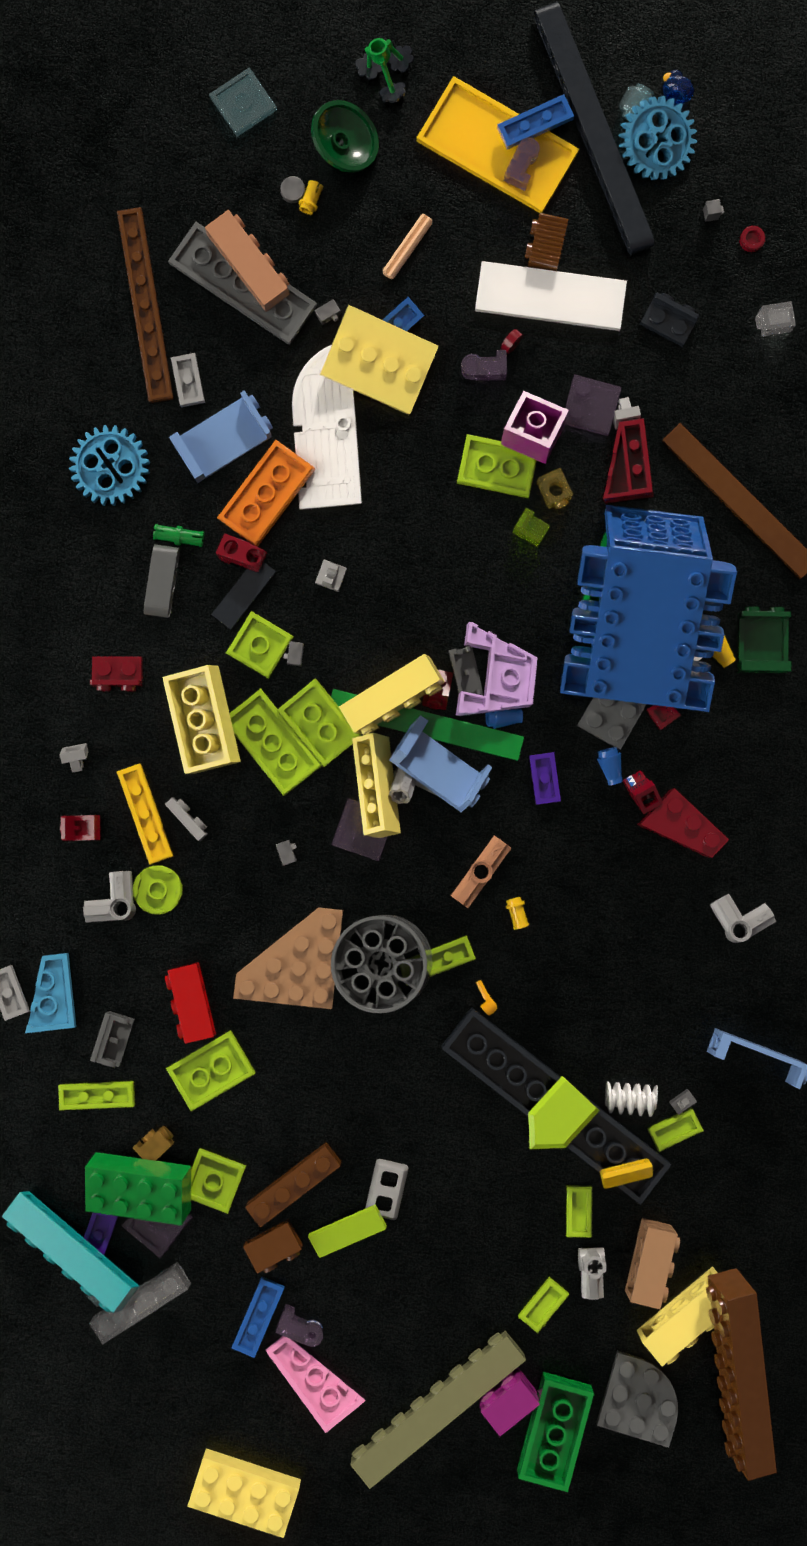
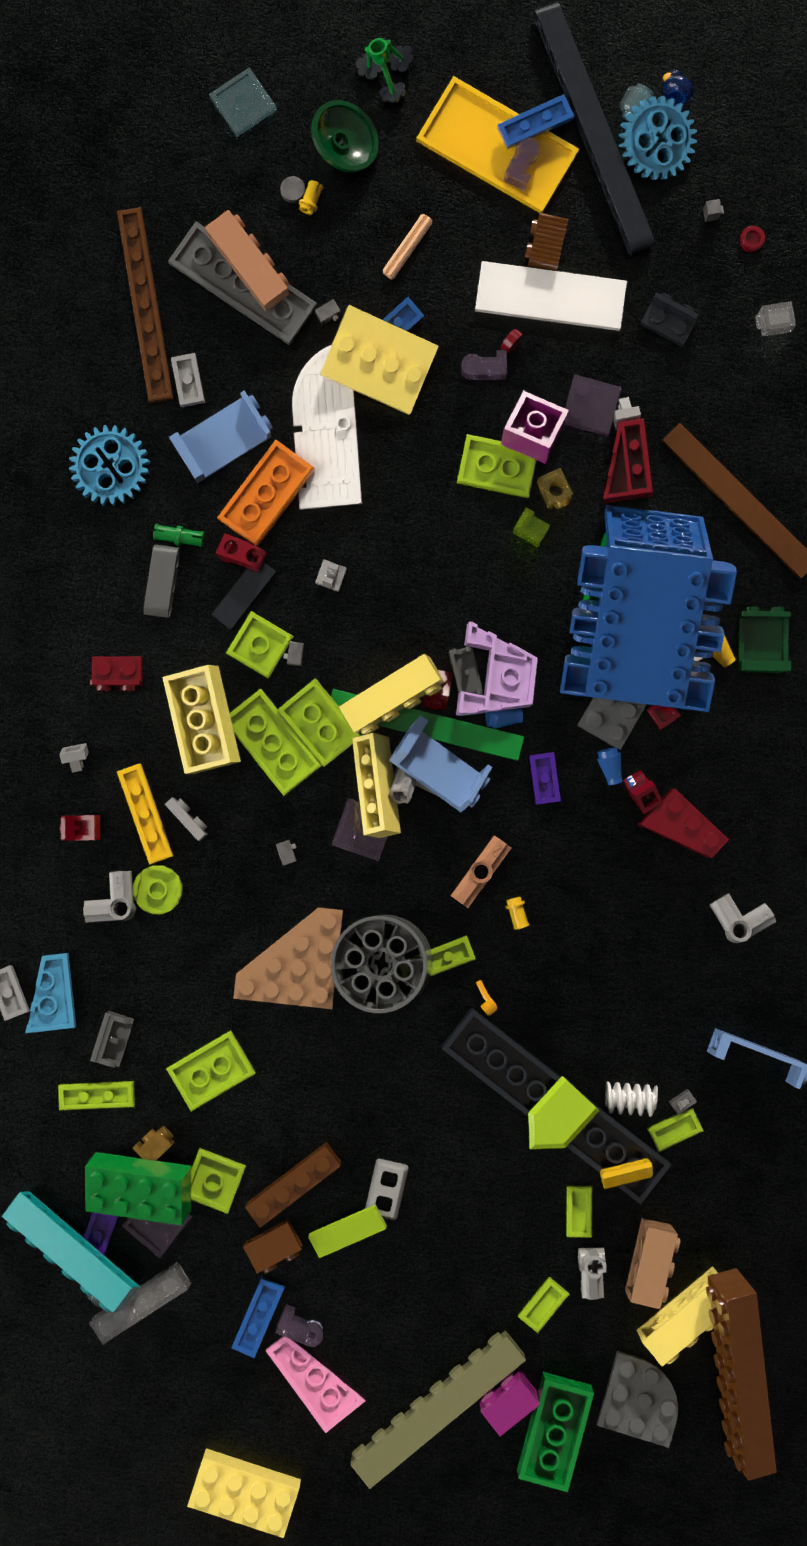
(190, 1003): red brick -> none

